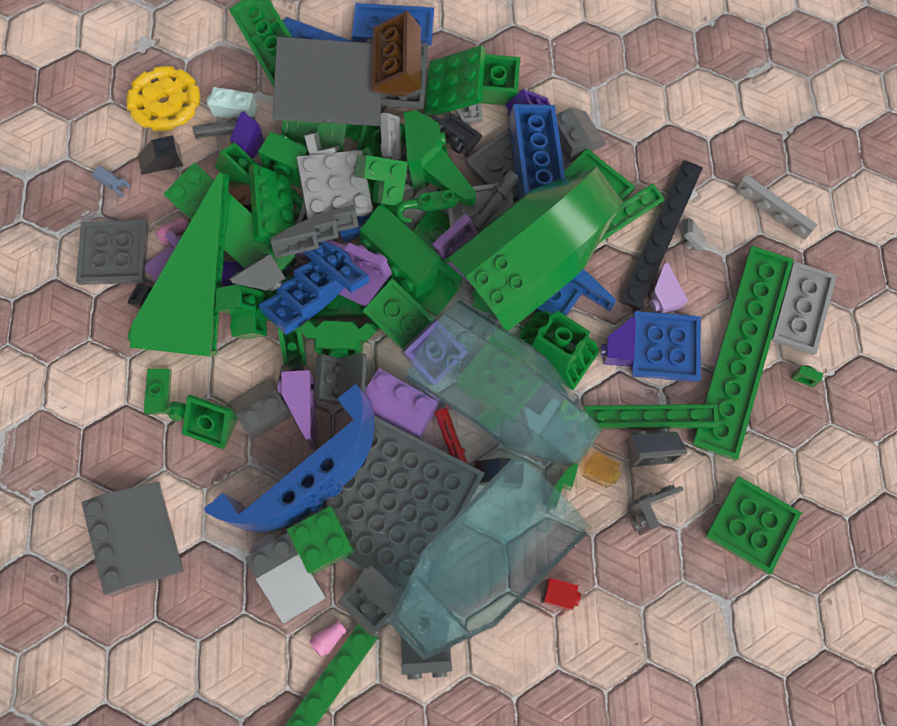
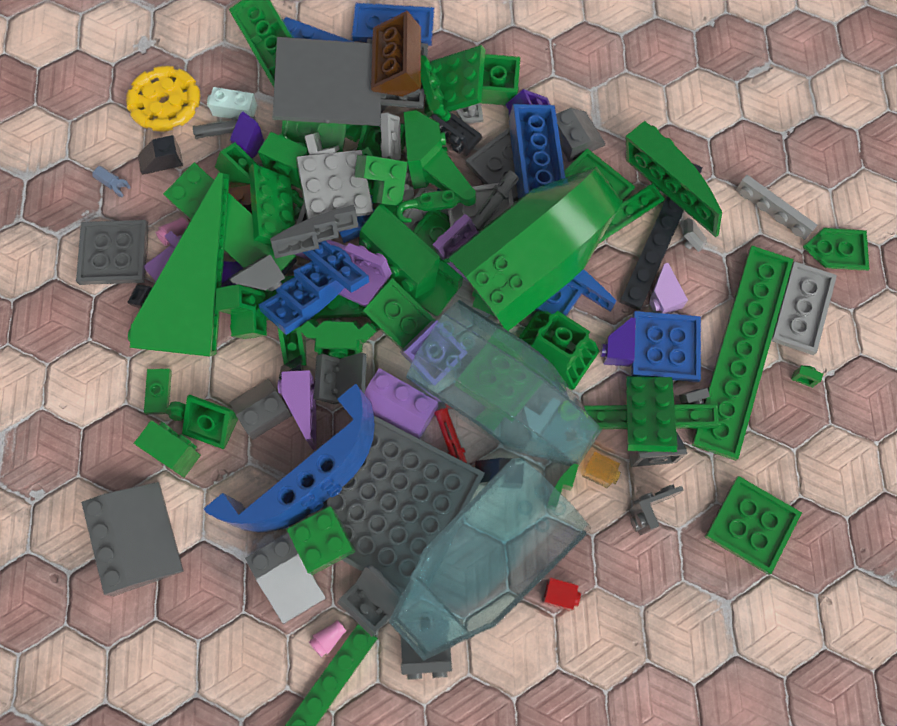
(168, 447): none -> green brick
(432, 91): none -> green plate
(650, 414): none -> green plate
(673, 174): none -> green slope
(694, 396): none -> dark grey plate
(840, 249): none -> green tile

